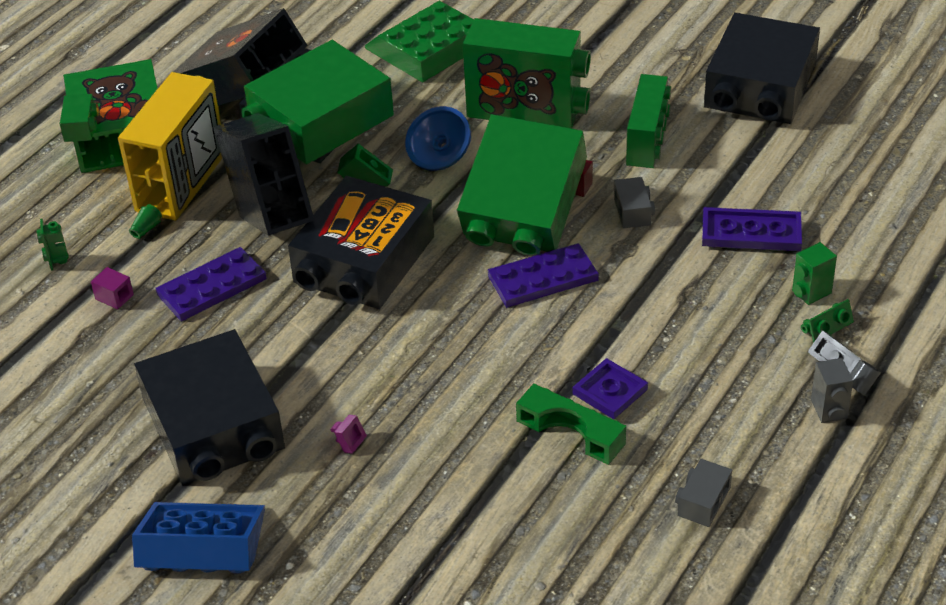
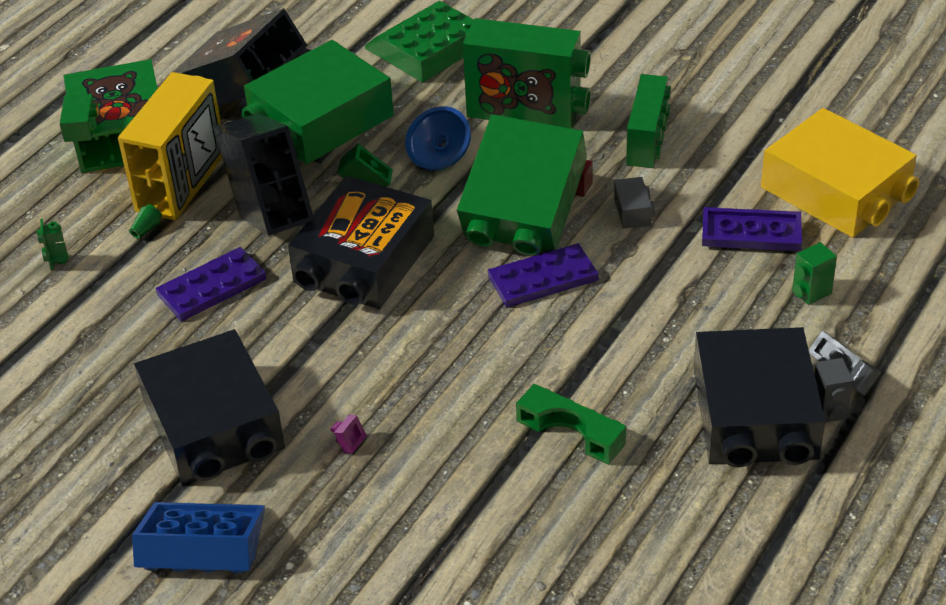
(112, 288): magenta brick -> none
(610, 388): dark purple plate -> none
(704, 492): dark grey brick -> none
(758, 396): none -> black brick
(761, 67): black brick -> none
(830, 320): green hinge -> none
(839, 172): none -> yellow brick

